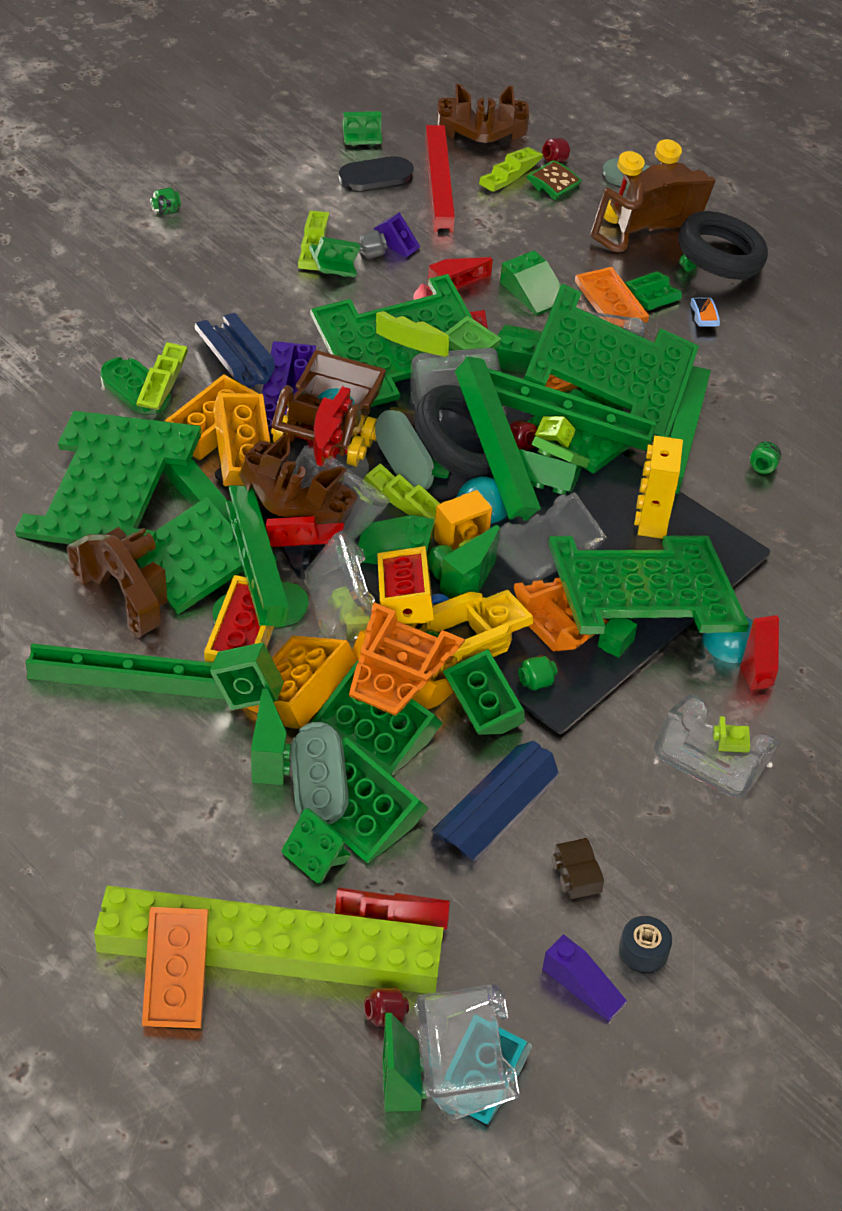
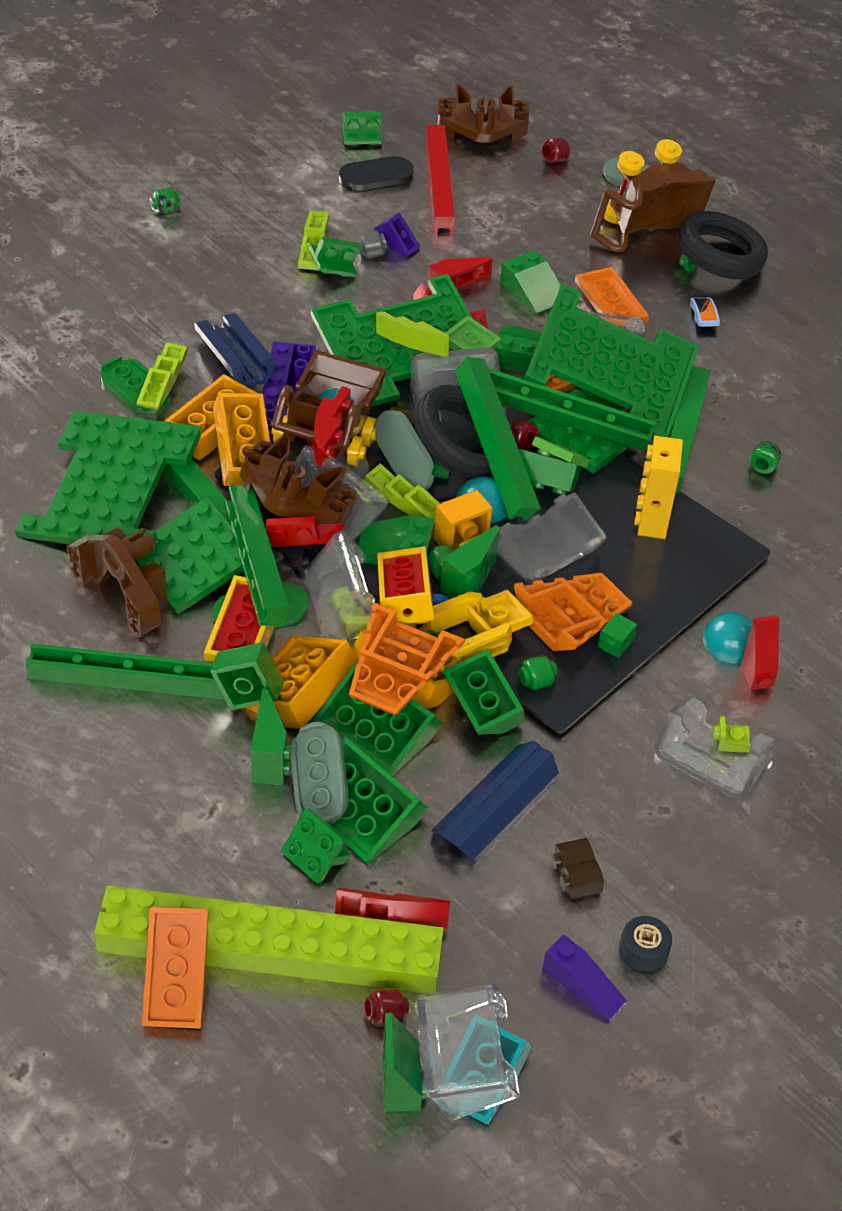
(514, 167): lime slope -> none
(554, 179): slope -> none
(556, 429): lime bracket -> none
(653, 290): green slope -> none
(669, 582): green piece -> none

